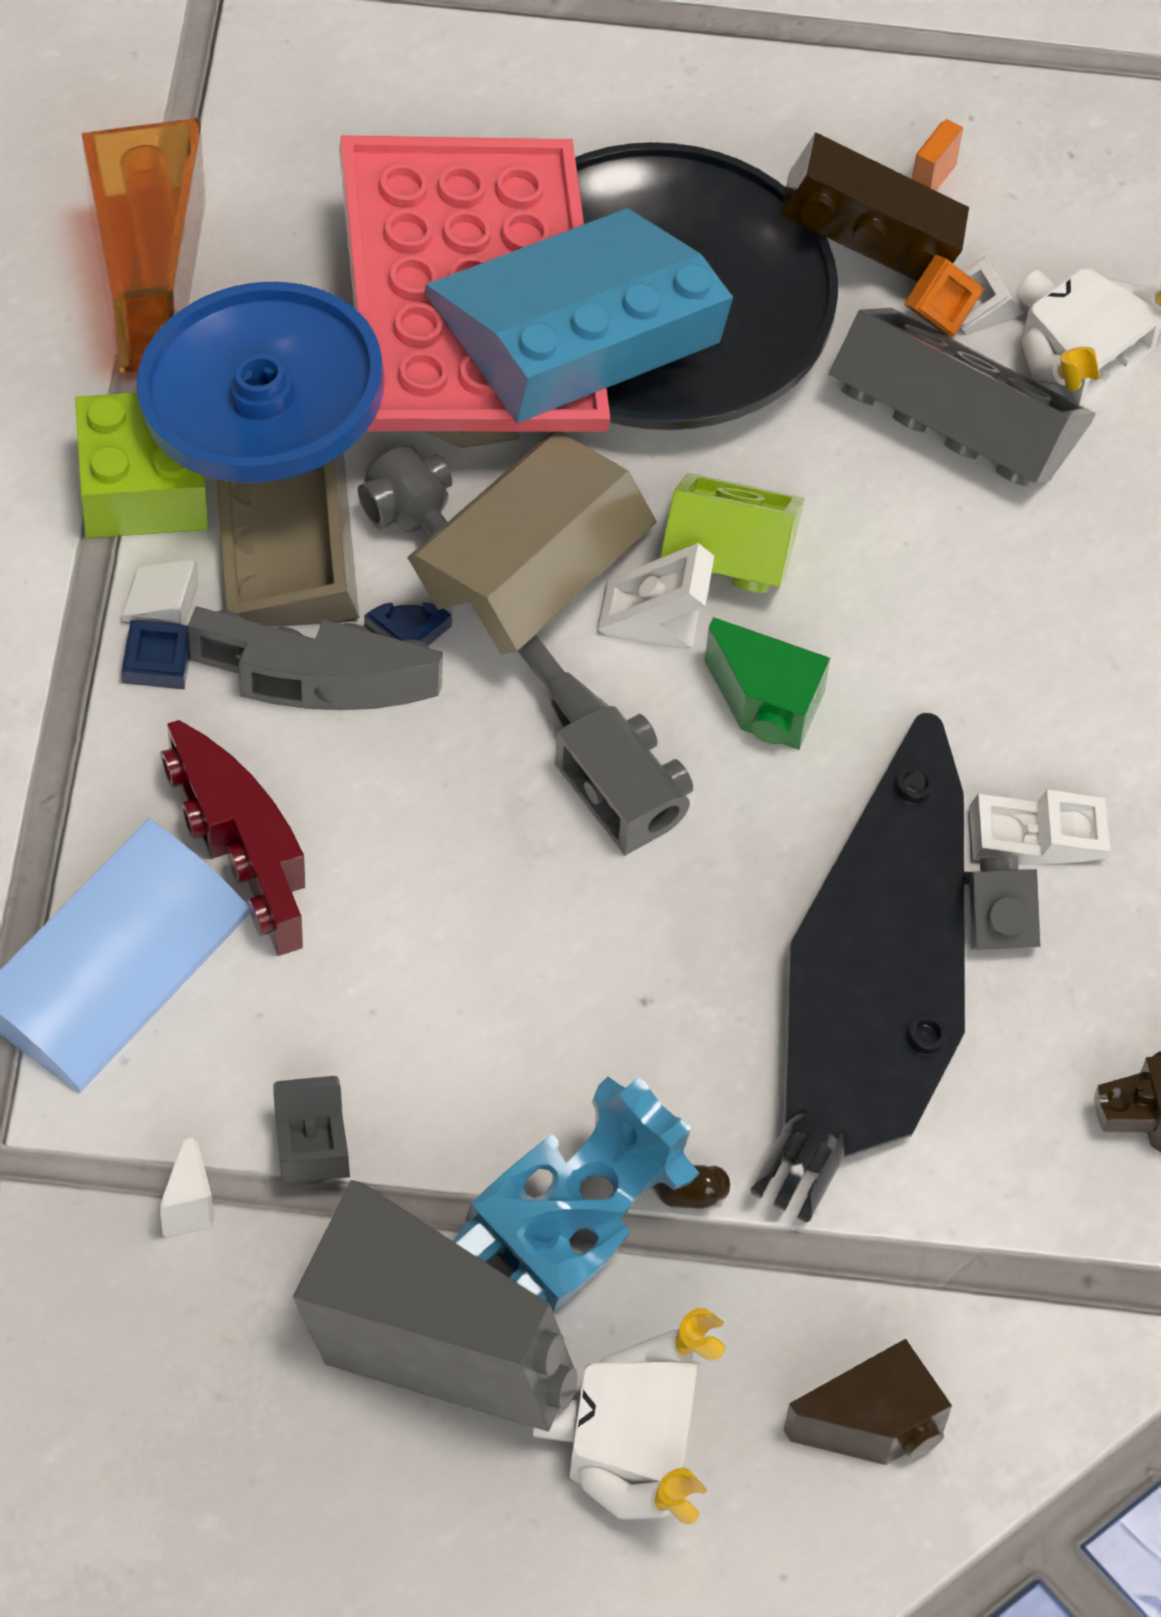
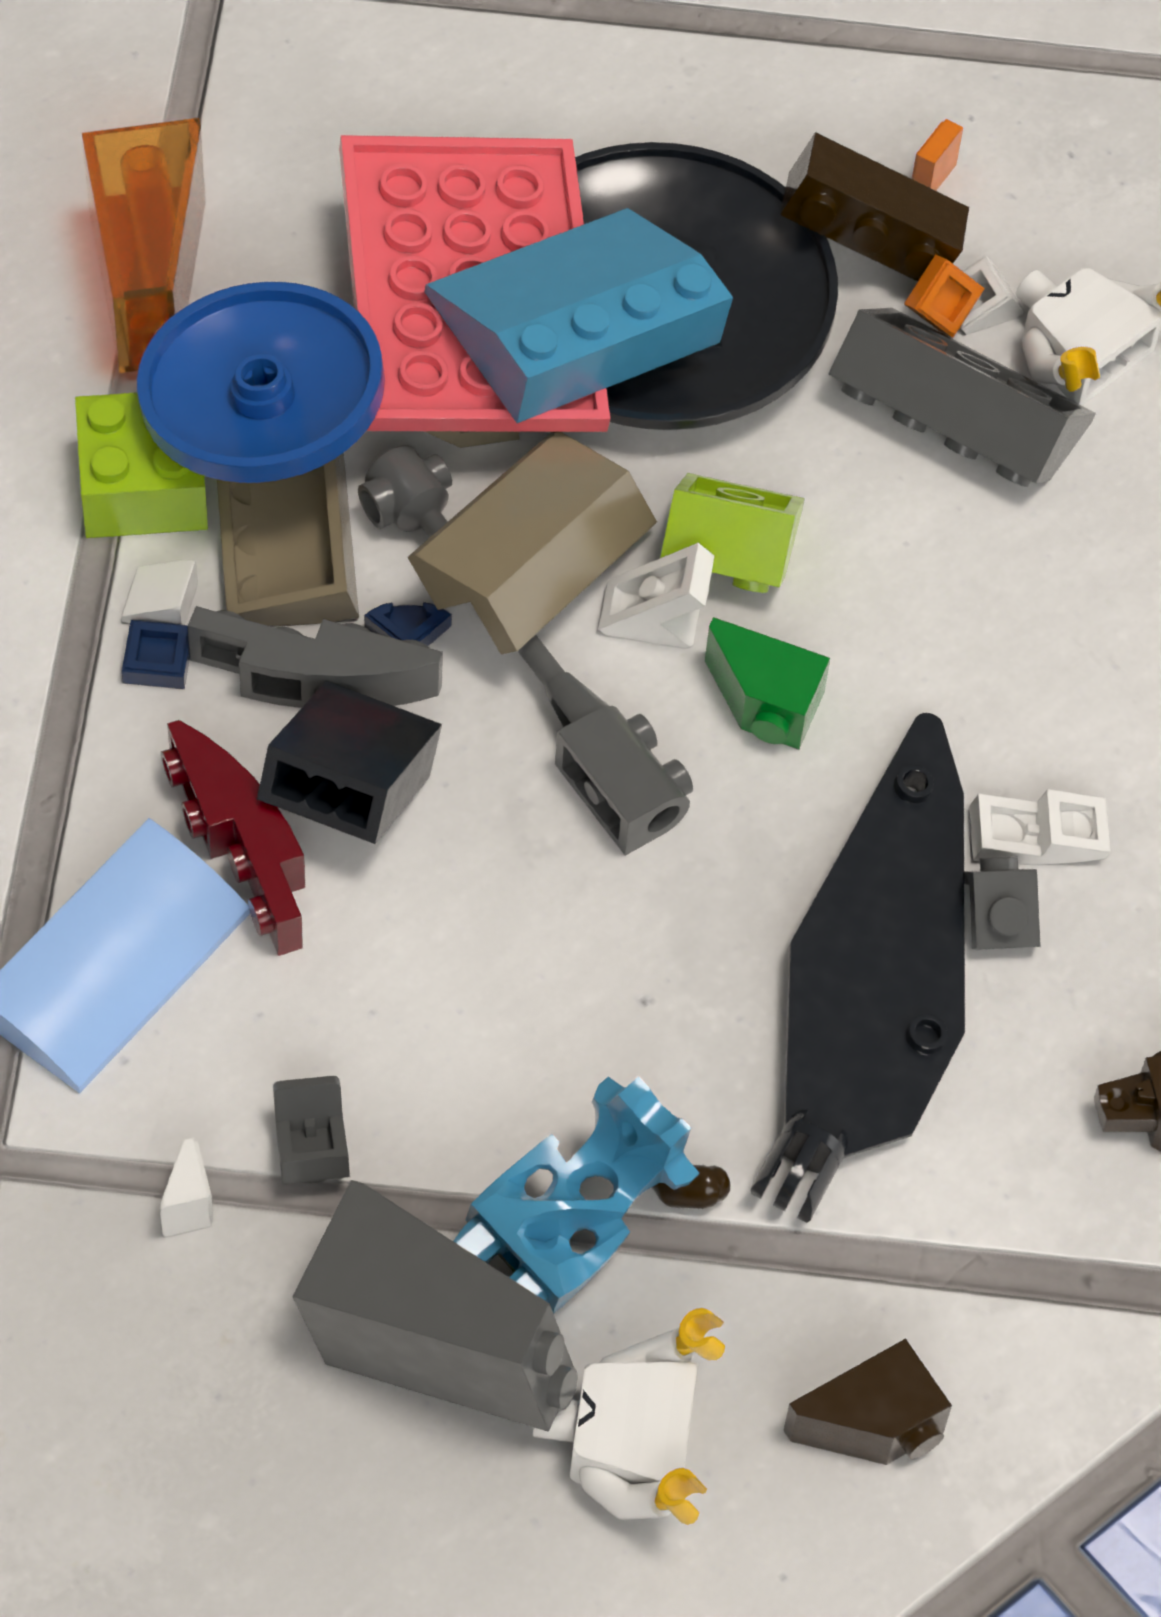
(349, 762): none -> black brick

